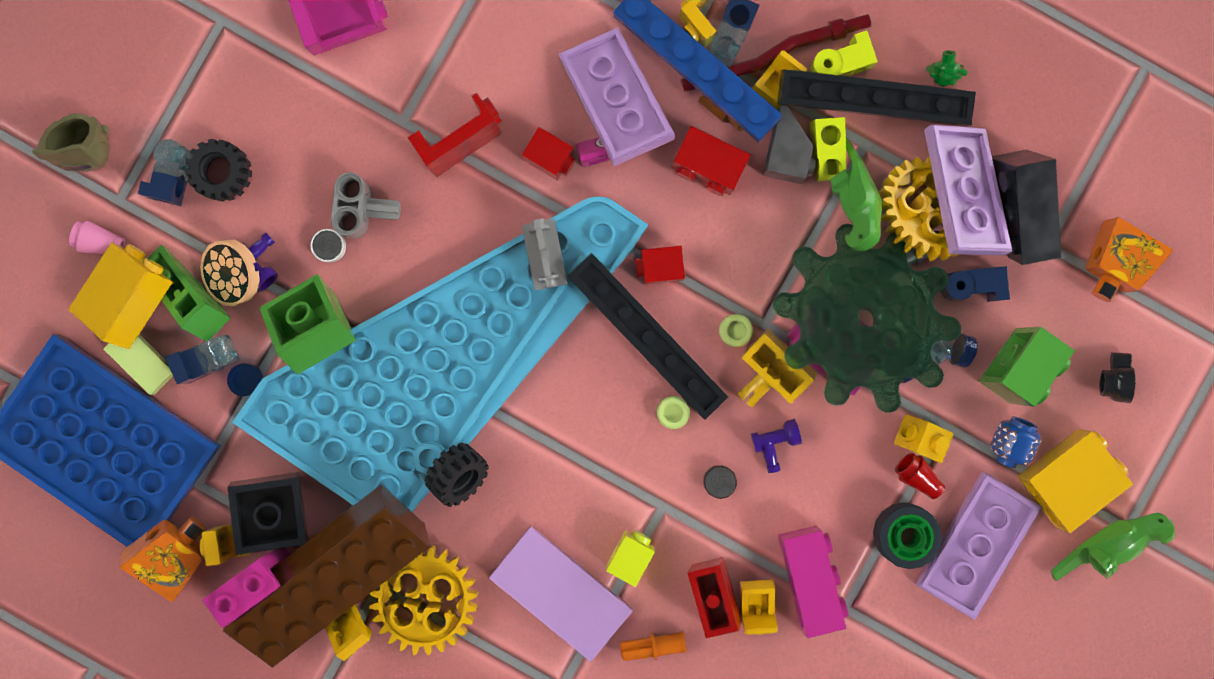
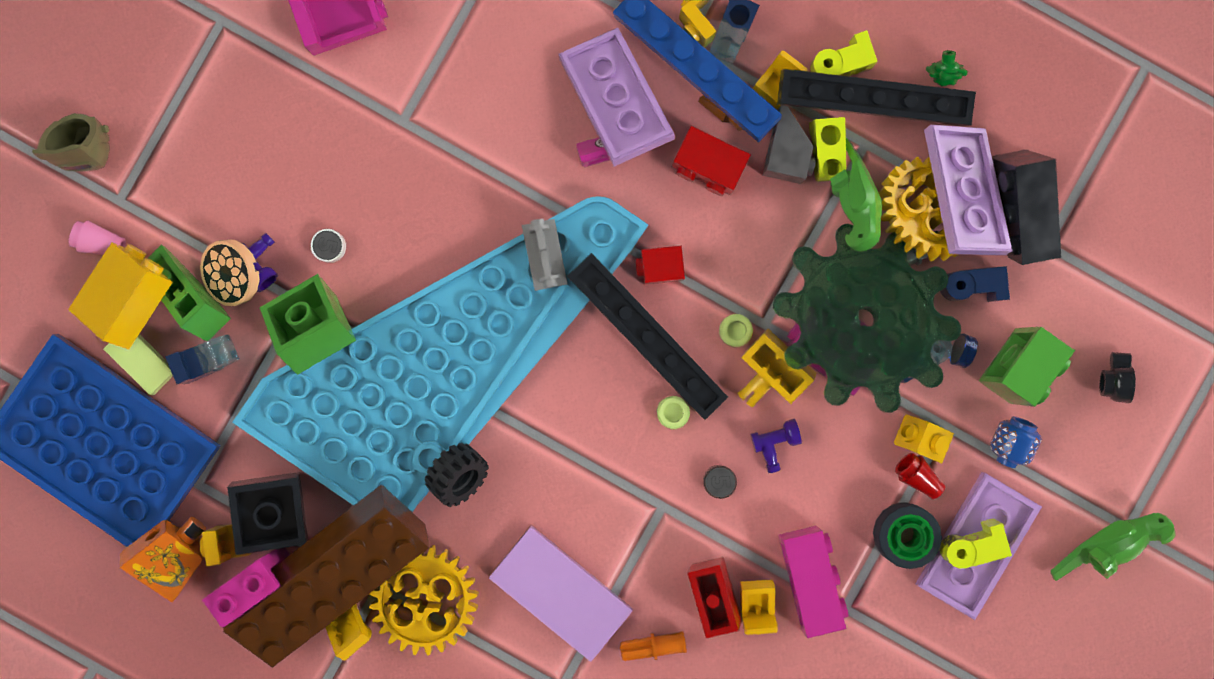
(168, 176): leg -> none
(199, 166): black tyre -> none
(244, 379): clear blue tile -> none
(361, 206): light grey beam -> none
(460, 142): red panel -> none
(549, 154): red brick -> none
(631, 557): neon yellow brick -> none
(835, 30): dark red bar -> none
(976, 547): none -> neon yellow leg
(1075, 479): yellow brick -> none
(1124, 258): orange torso -> none

